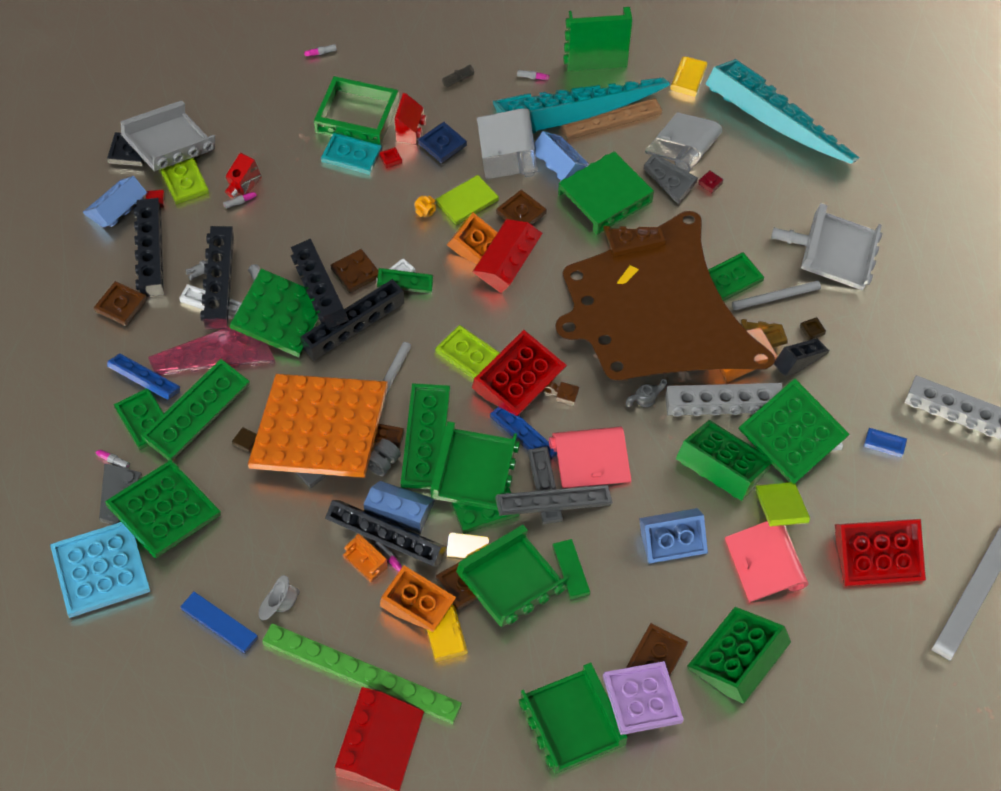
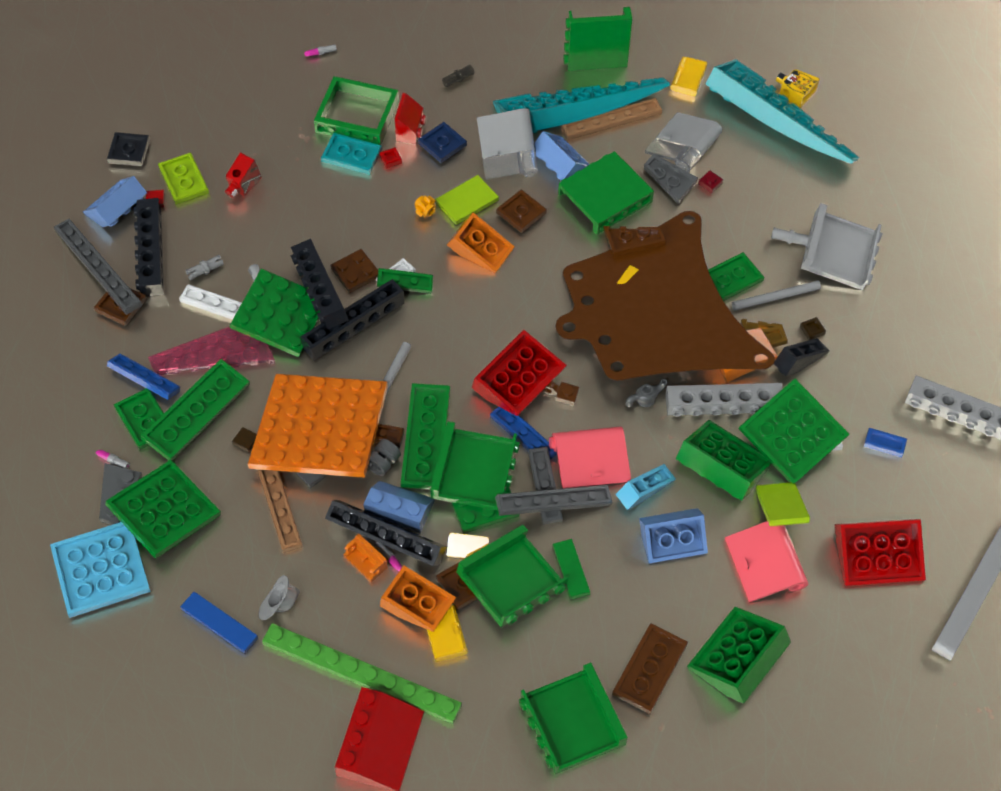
(98, 266): none -> dark grey tile
(166, 136): light grey panel -> none
(223, 237): black brick -> none
(238, 200): light grey piece -> none
(280, 510): none -> medium nougat tile
(466, 351): lime tile -> none
(507, 253): red slope -> none
(532, 75): light grey piece -> none
(642, 698): lavender plate -> none
(645, 486): none -> medium azure slope
(797, 86): none -> yellow torso

